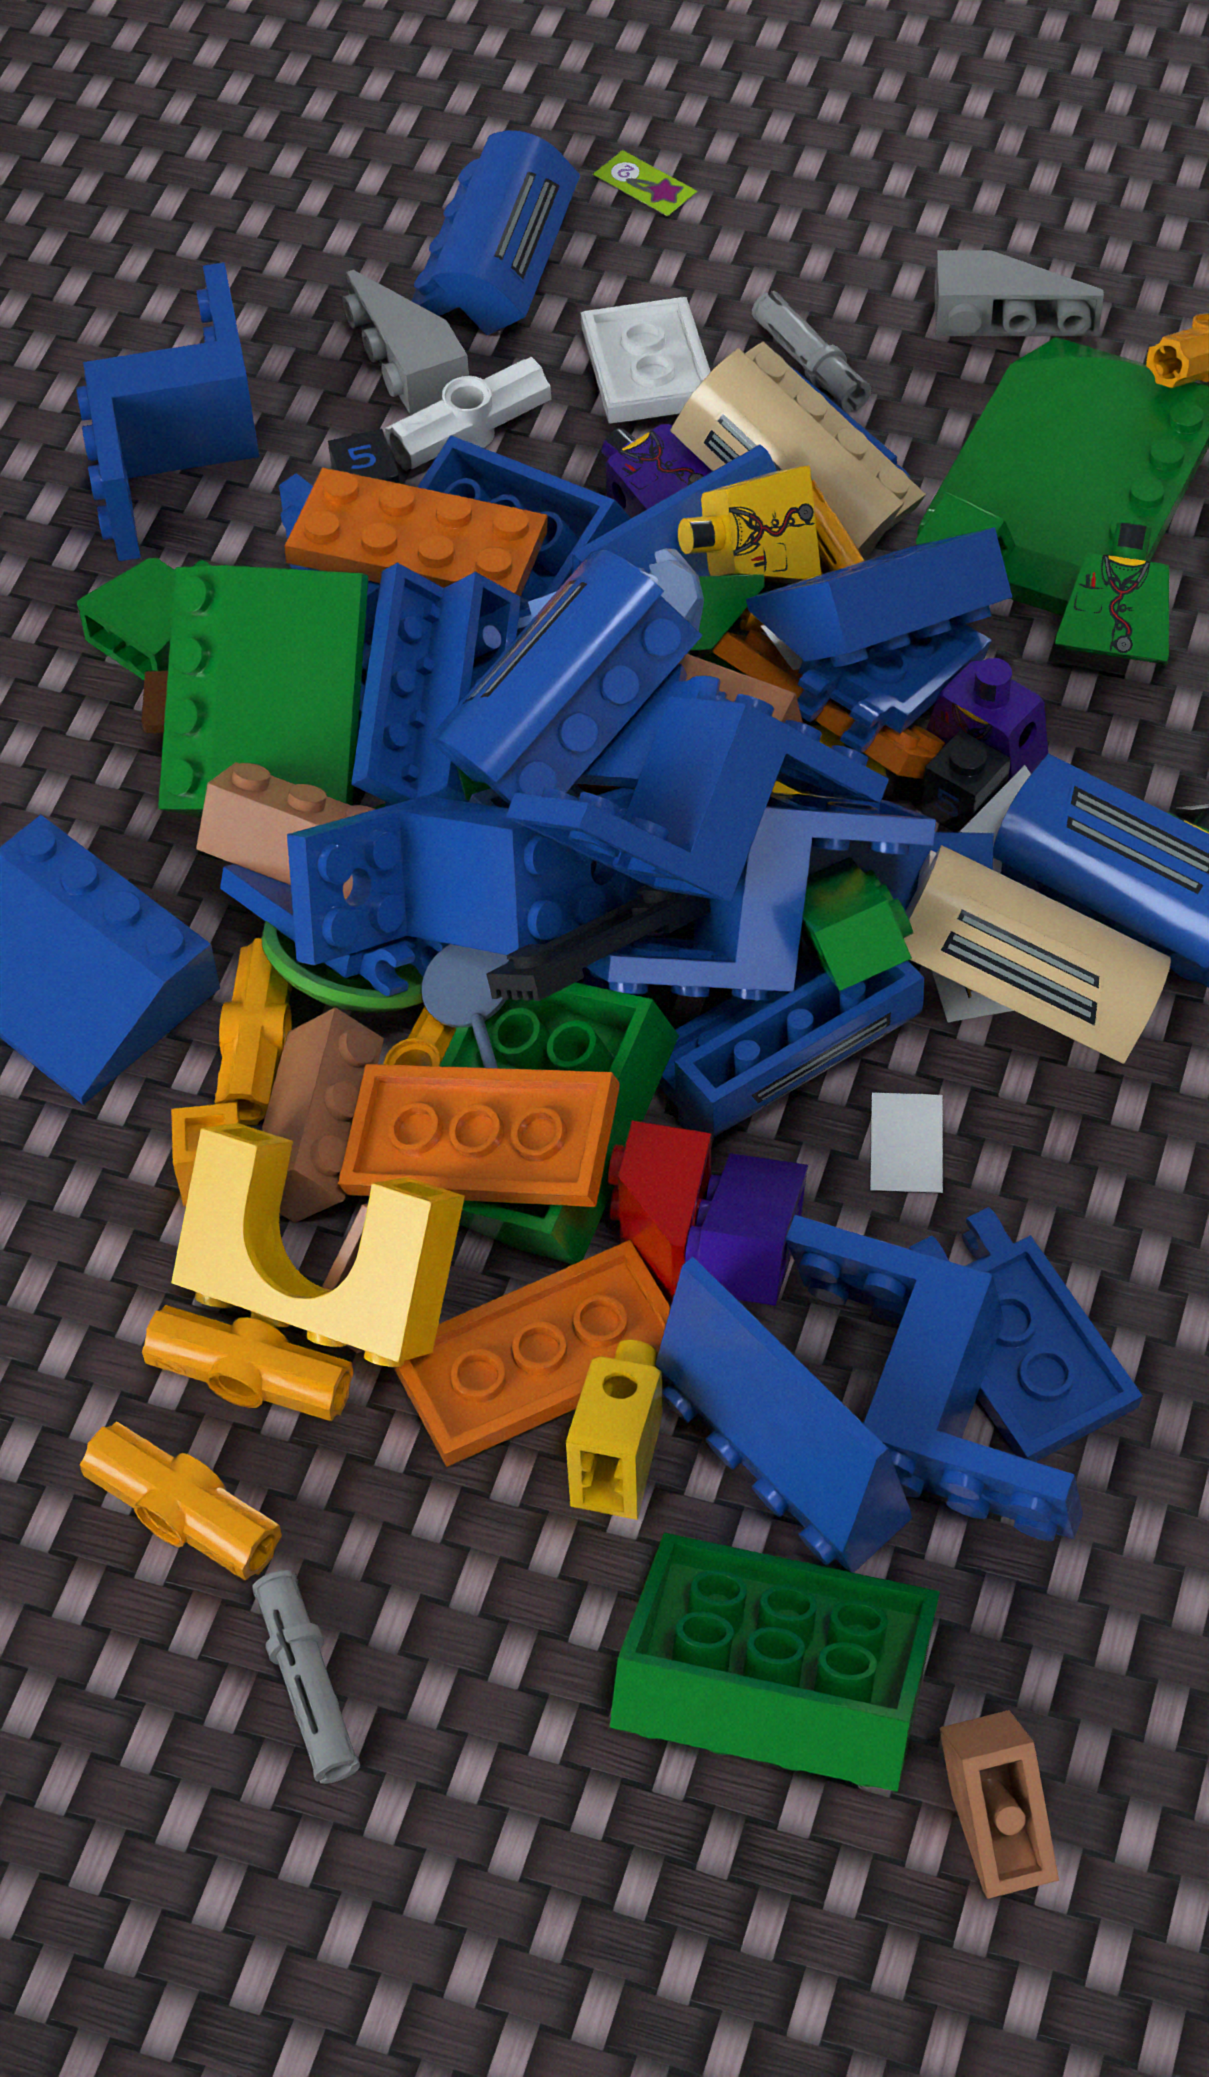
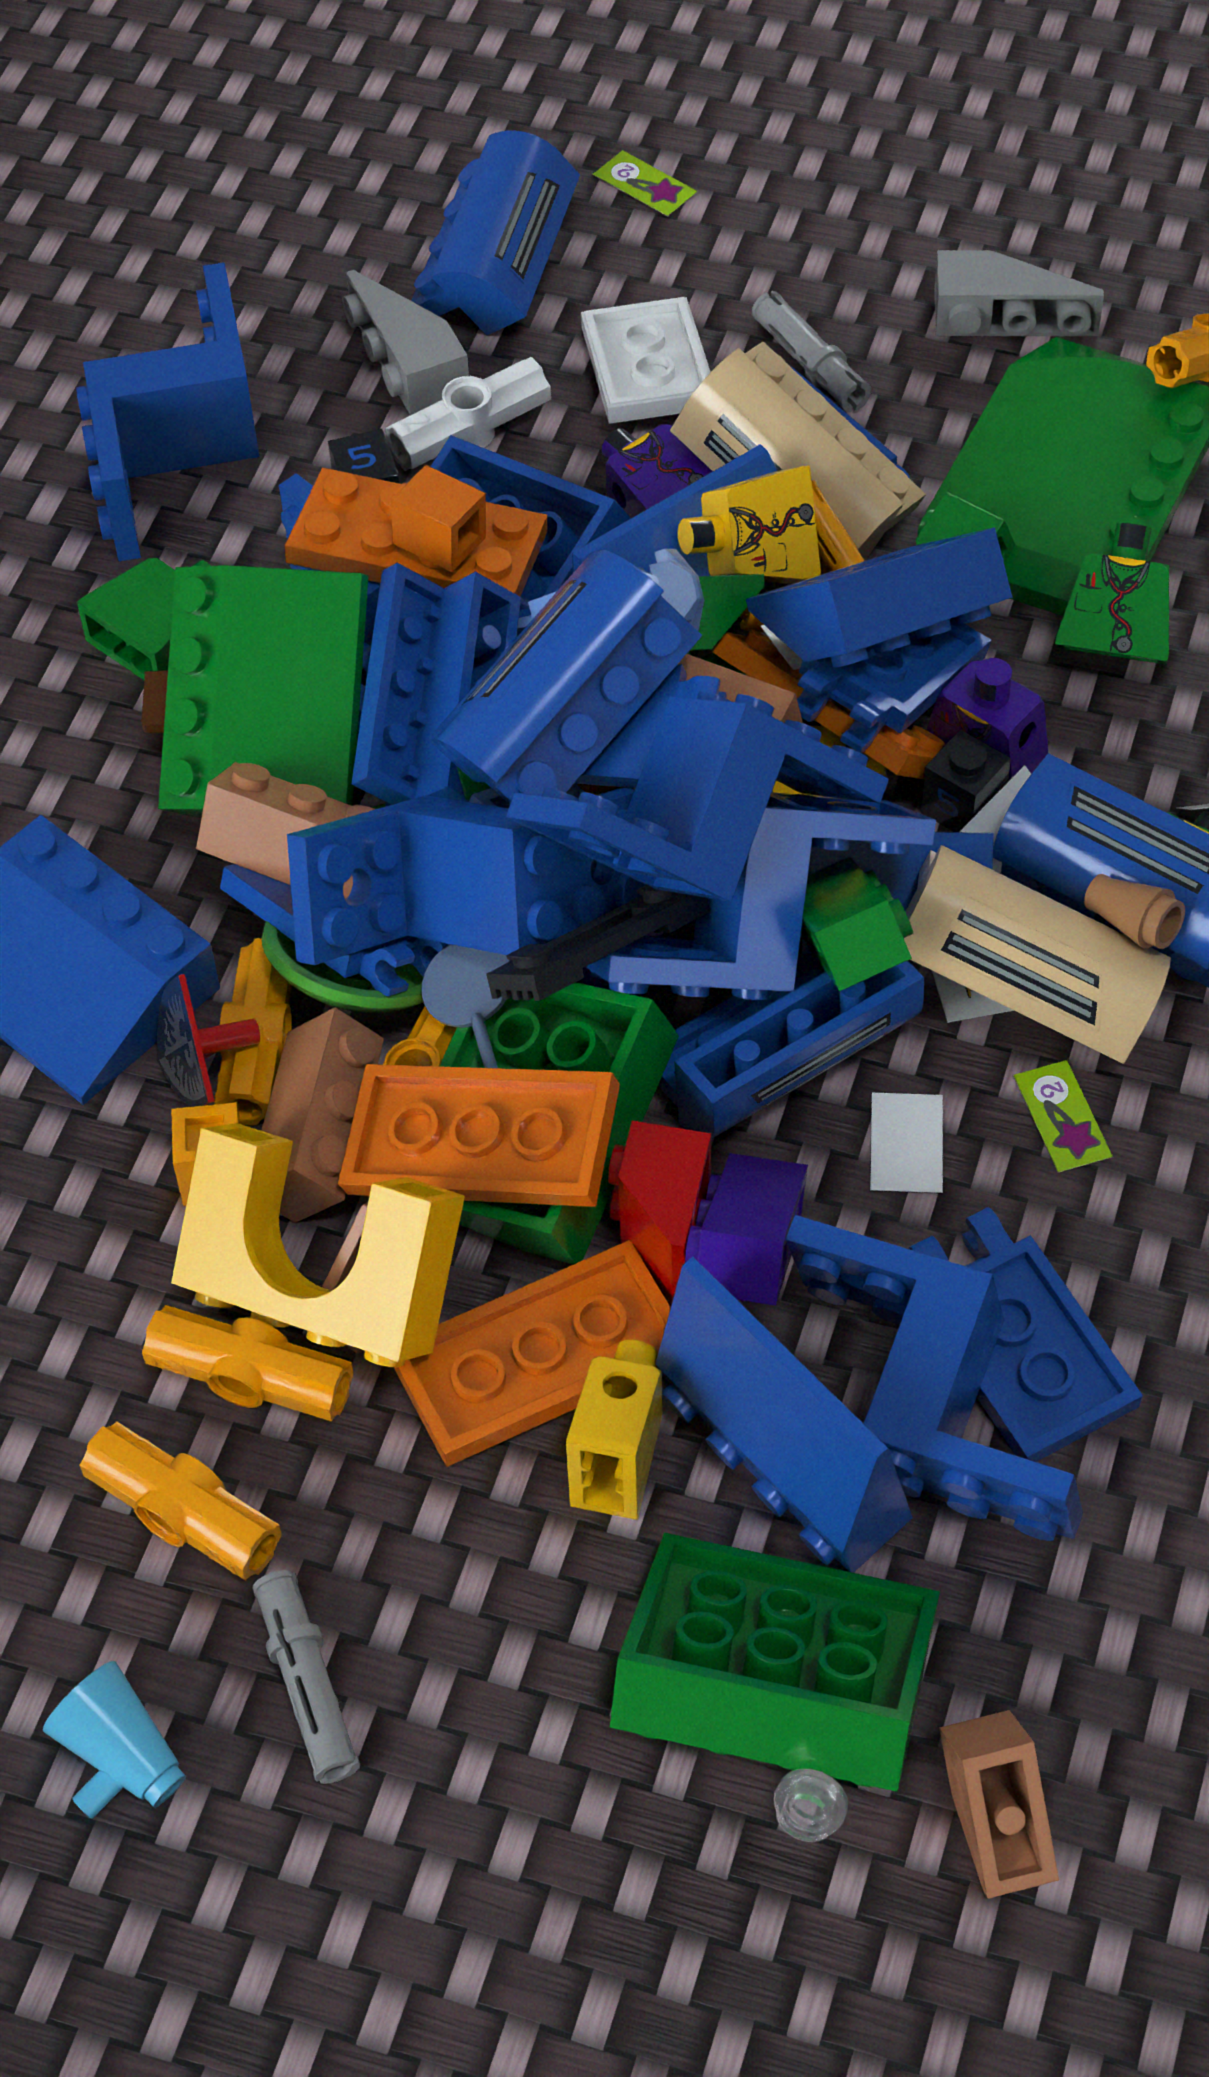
(116, 1735): none -> medium azure piece
(185, 1047): none -> shield
(438, 517): none -> orange brick
(810, 1805): none -> clear plate
(1062, 1116): none -> lime sticker
(1138, 910): none -> medium nougat cone

